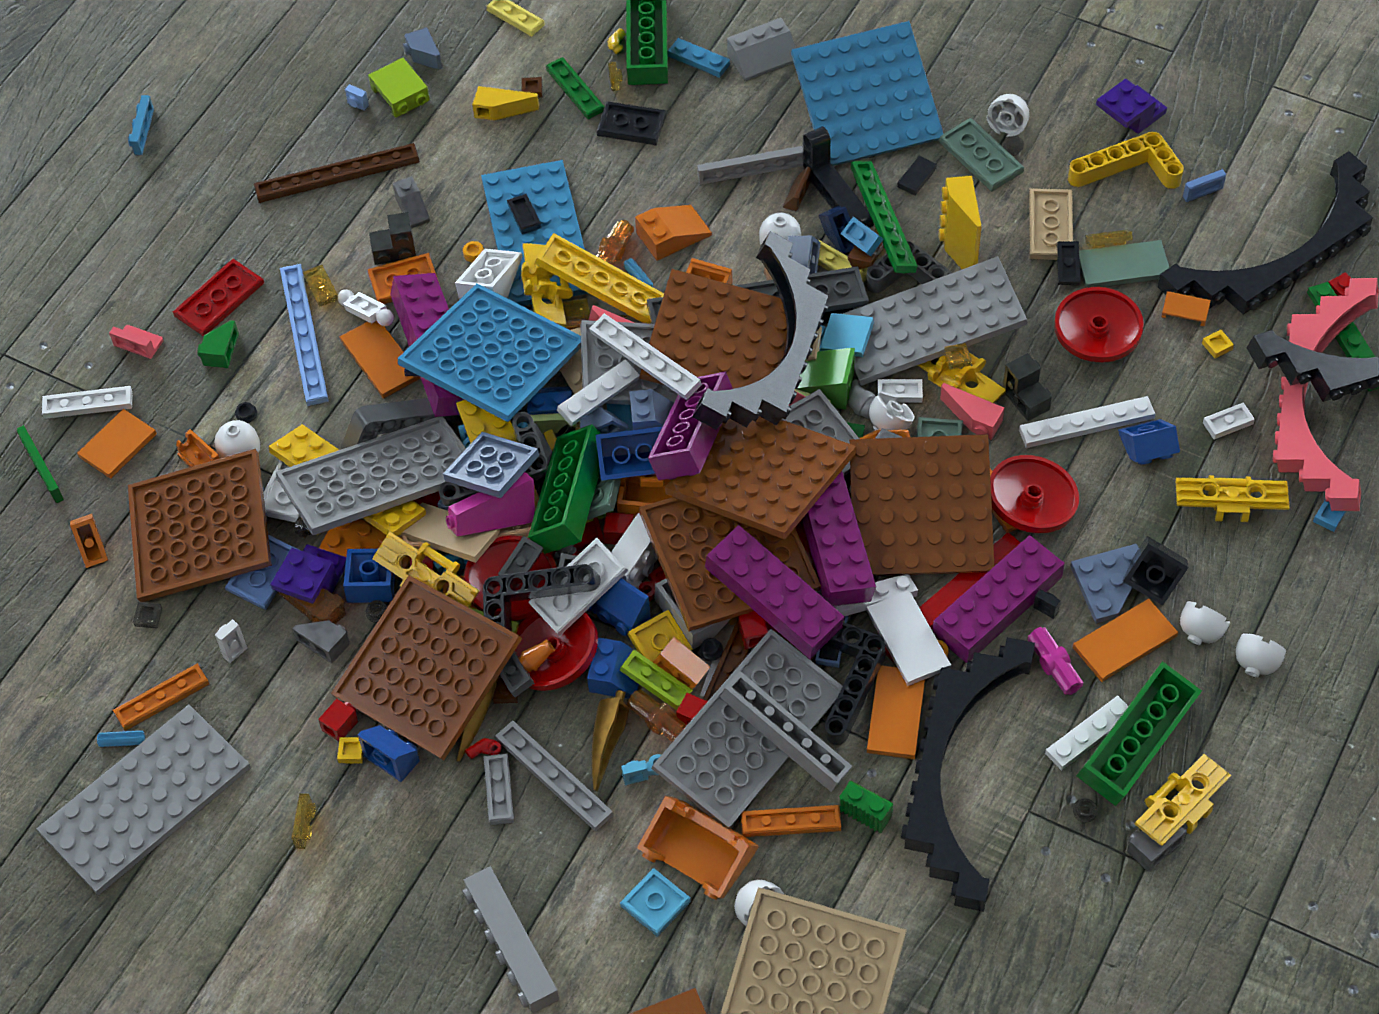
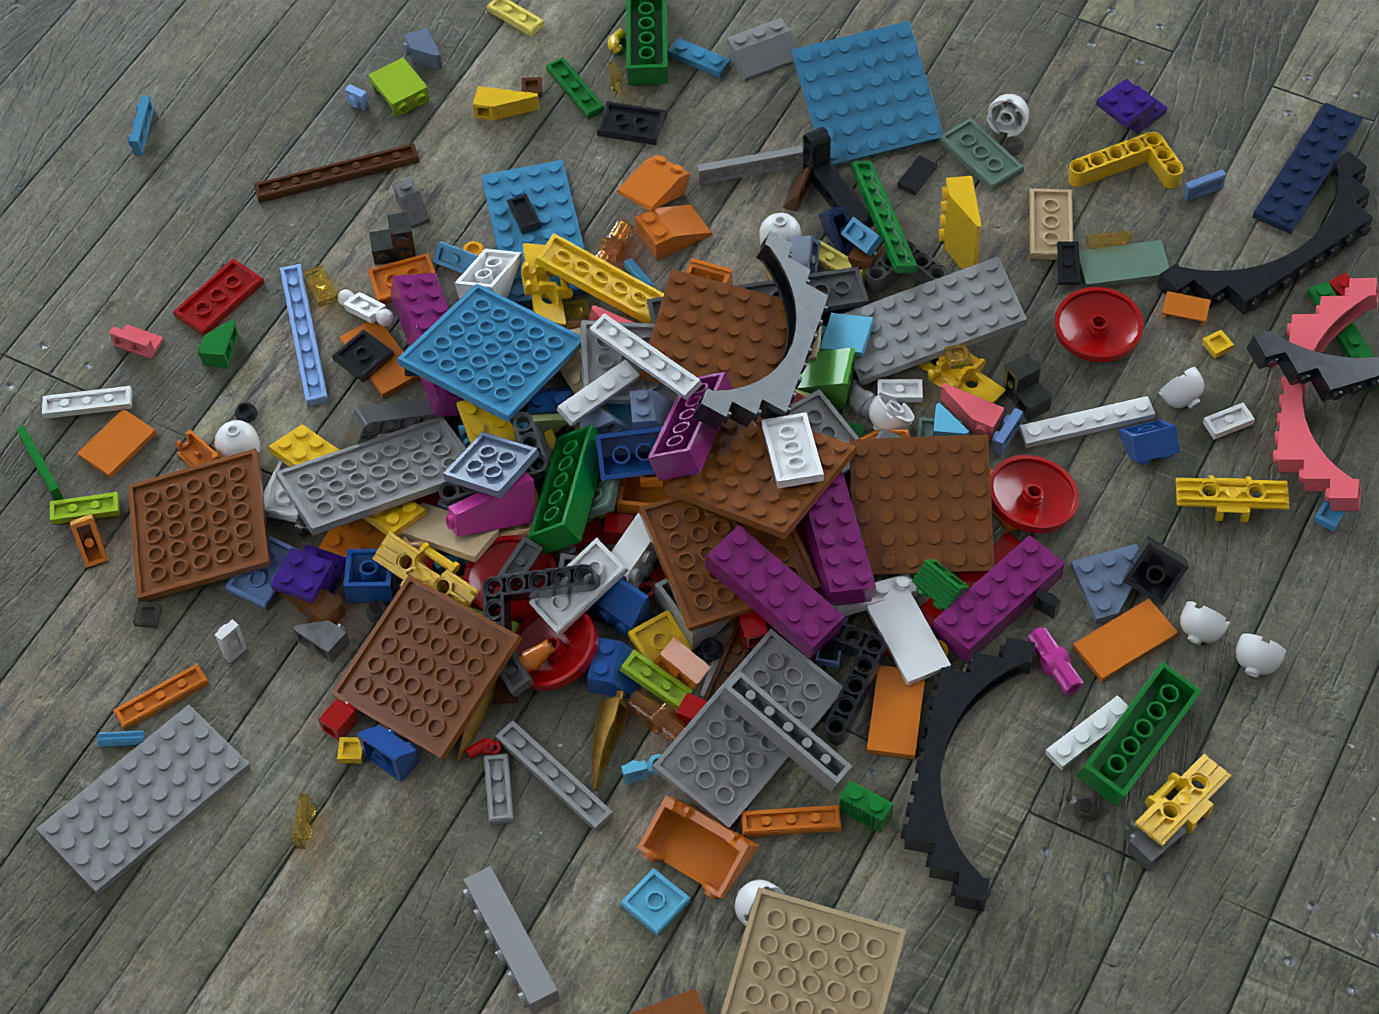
(98, 505): none -> lime plate
(363, 355): none -> black tile
(453, 257): none -> dark azure plate
(655, 183): none -> orange slope
(792, 450): none -> white plate
(939, 584): none -> green brick
(946, 424): none -> medium azure slope
(1009, 428): none -> medium blue plate
(1184, 390): none -> white cylinder
(1307, 168): none -> dark blue plate

